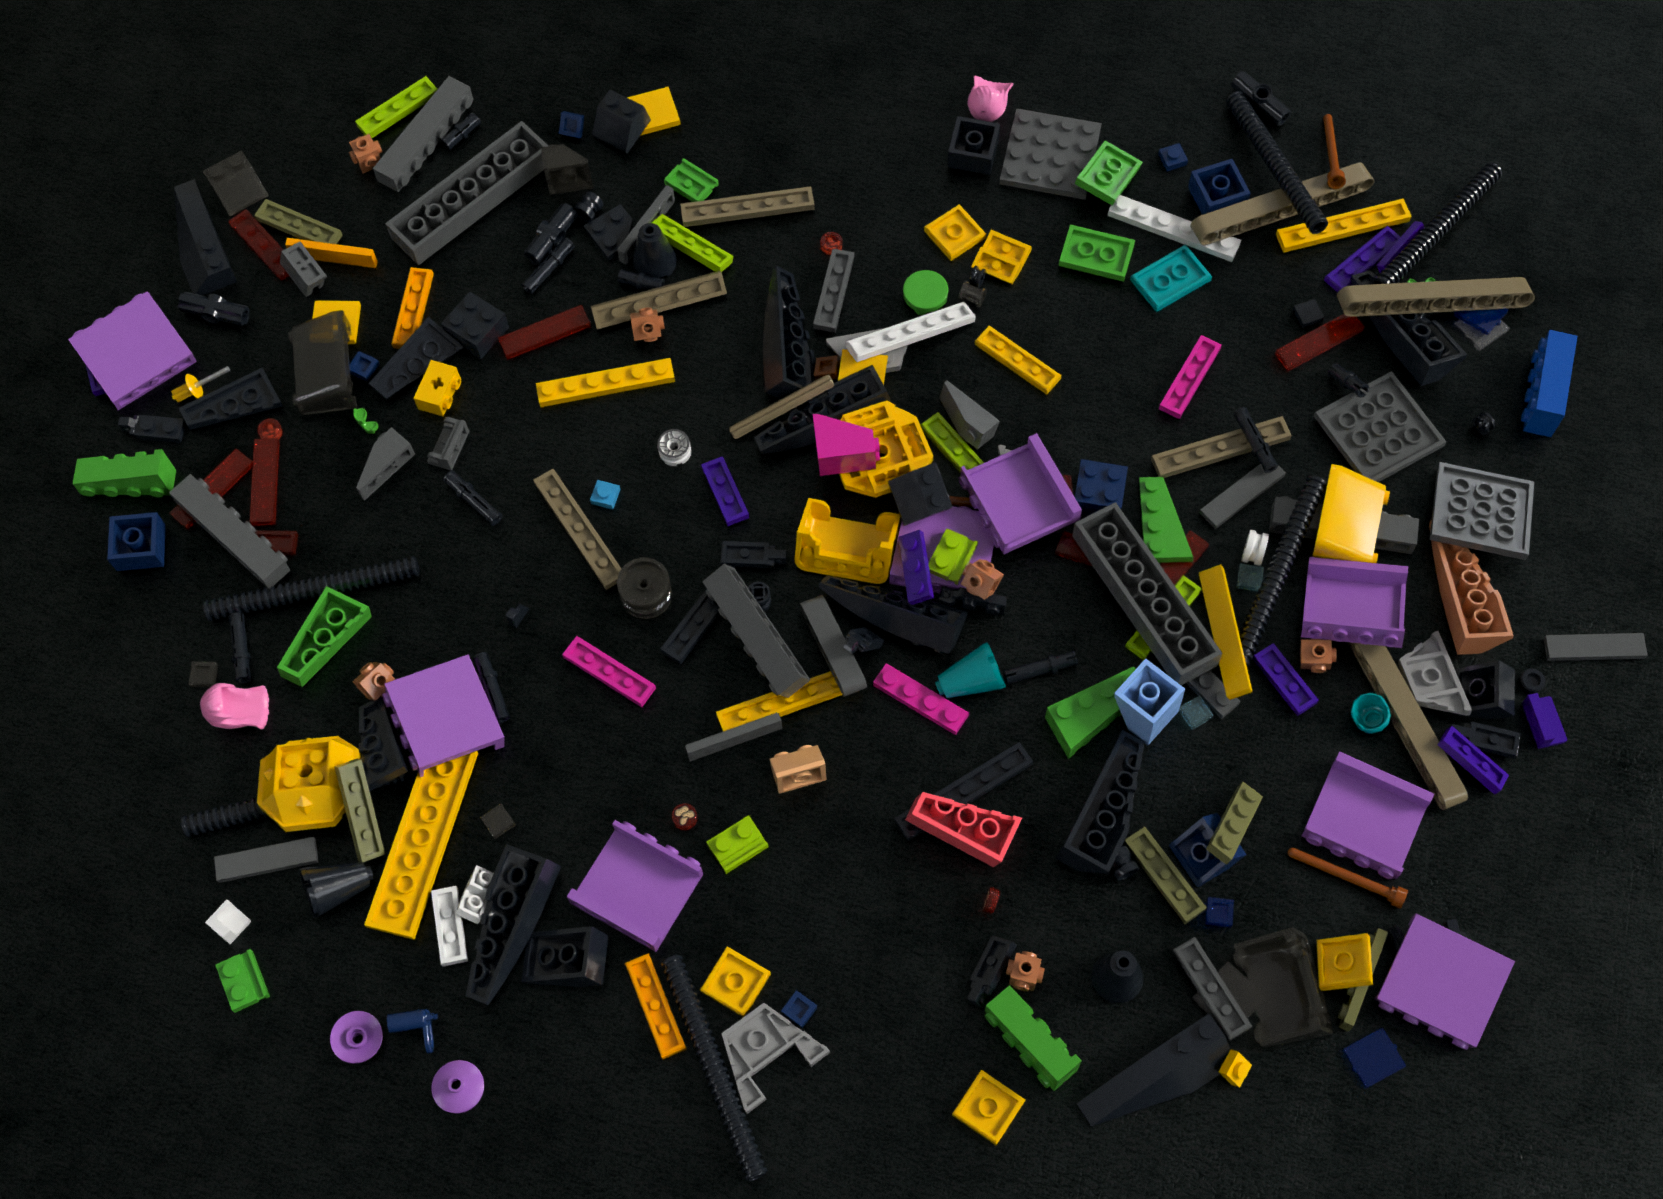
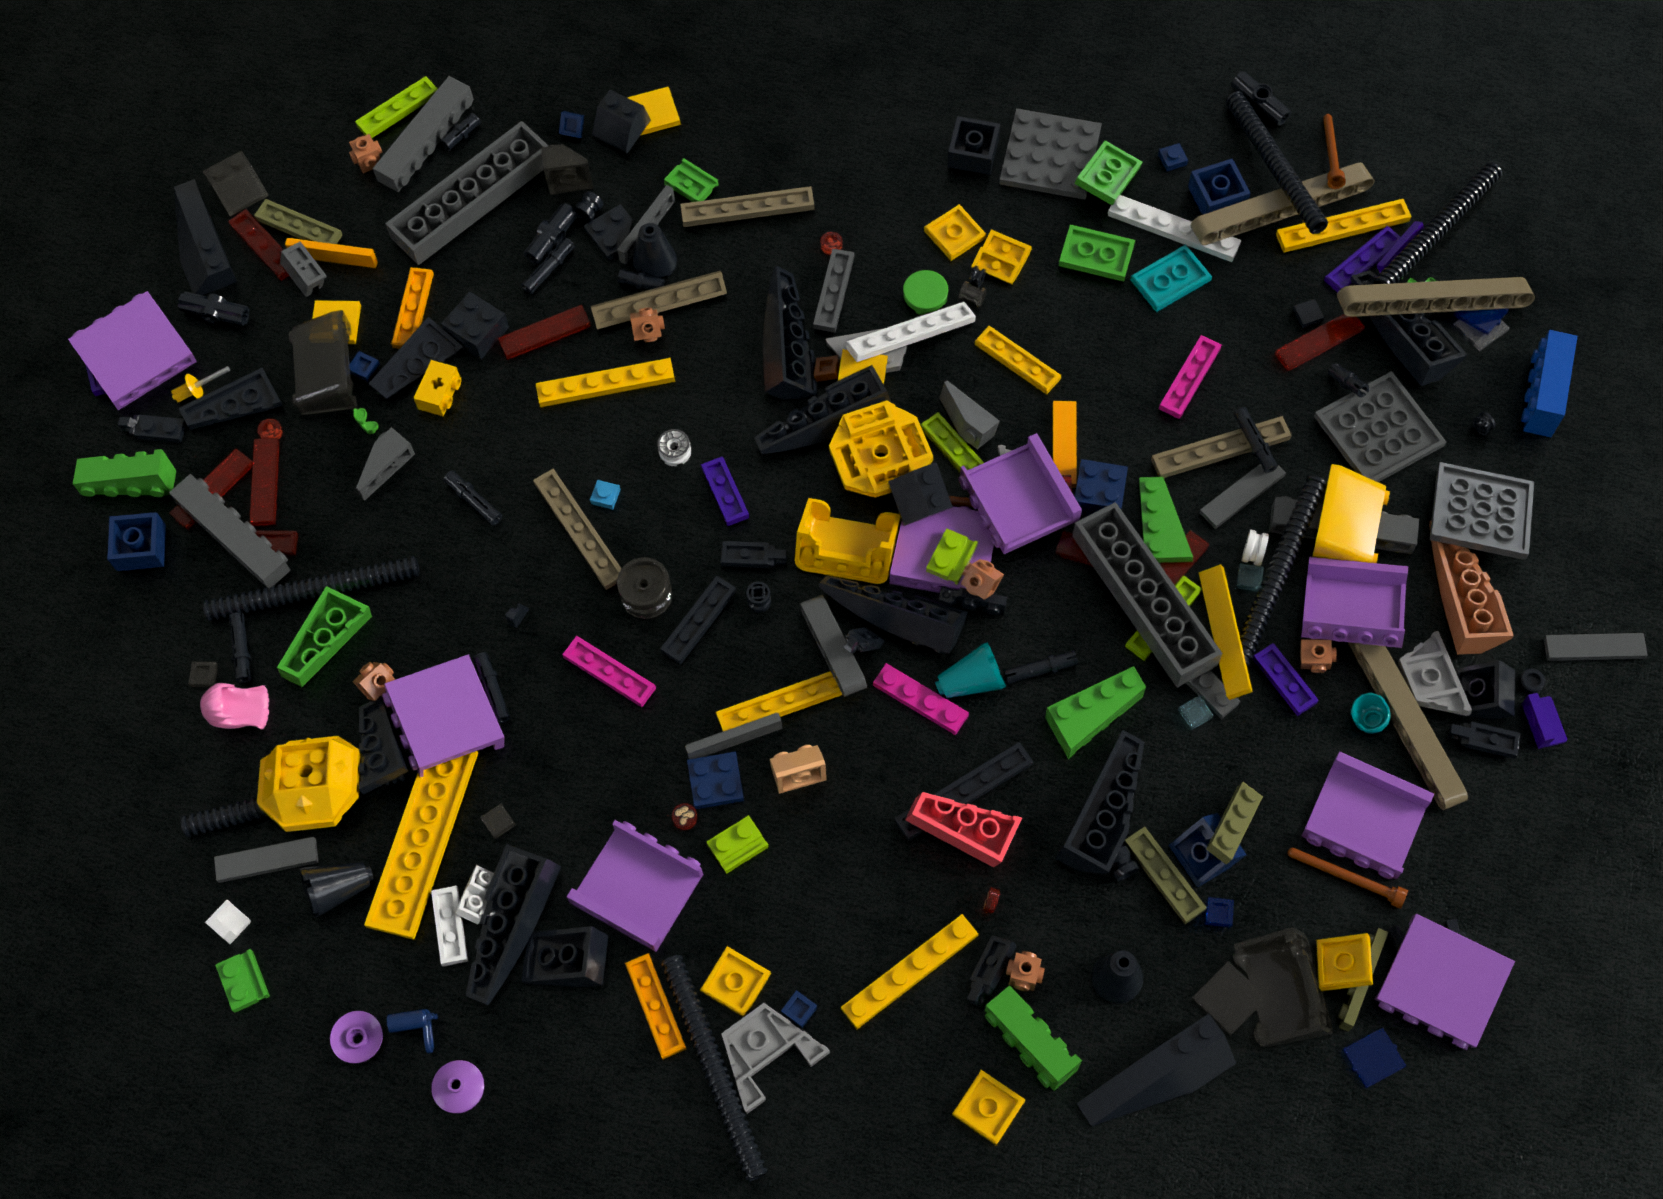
(359, 810): olive plate -> none
(449, 443): dark grey hinge -> none
(694, 245): lime plate -> none
(715, 780): none -> dark blue plate
(756, 631): dark grey brick -> none
(781, 406): dark tan axle -> none
(844, 446): dark pink slope -> none
(909, 971): none -> yellow plate
(916, 567): dark purple plate -> none
(988, 99): bright pink piece -> none
(1065, 438): none -> light orange tile
(1148, 701): light blue slope -> none
(1212, 989): dark grey tile -> none
(1235, 1068): yellow plate -> none
(1473, 760): dark purple plate -> none

